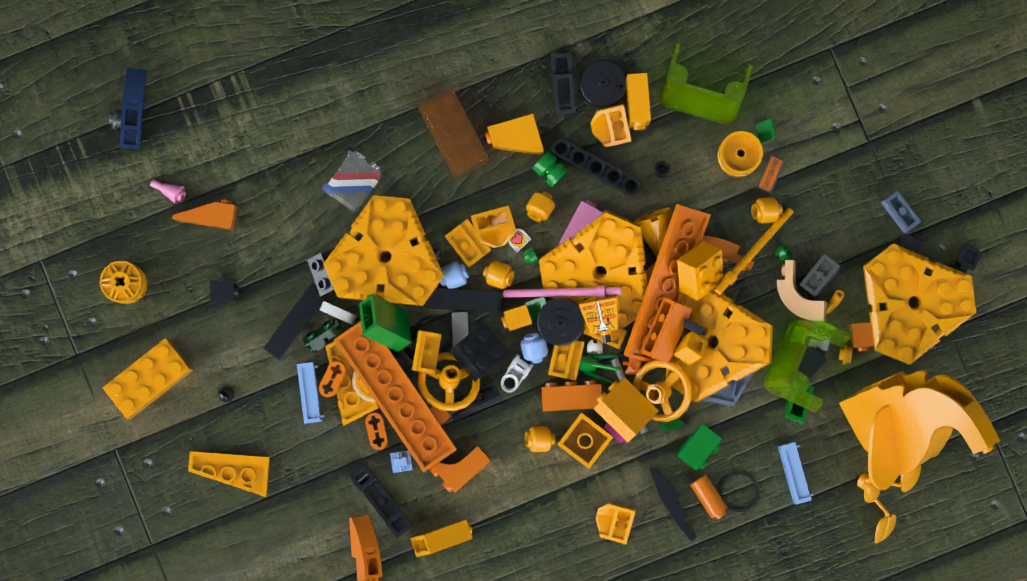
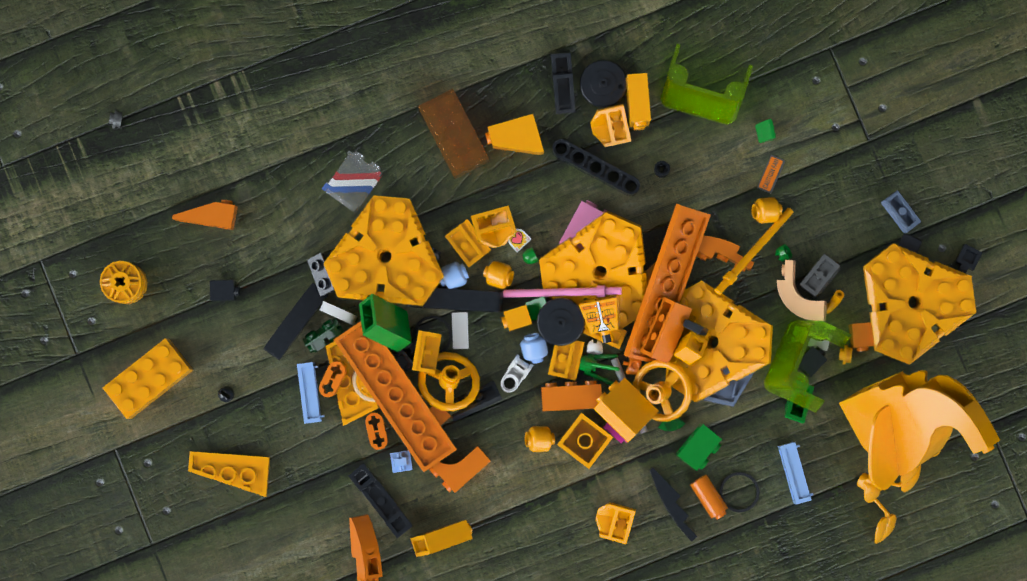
(133, 108): dark blue slope -> none
(173, 192): bright pink cone -> none
(479, 352): black brick -> none
(540, 206): light orange head -> none
(550, 169): green wheel -> none
(655, 227): light orange cone -> none
(700, 270): light orange brick -> none
(731, 162): light orange wheel -> none

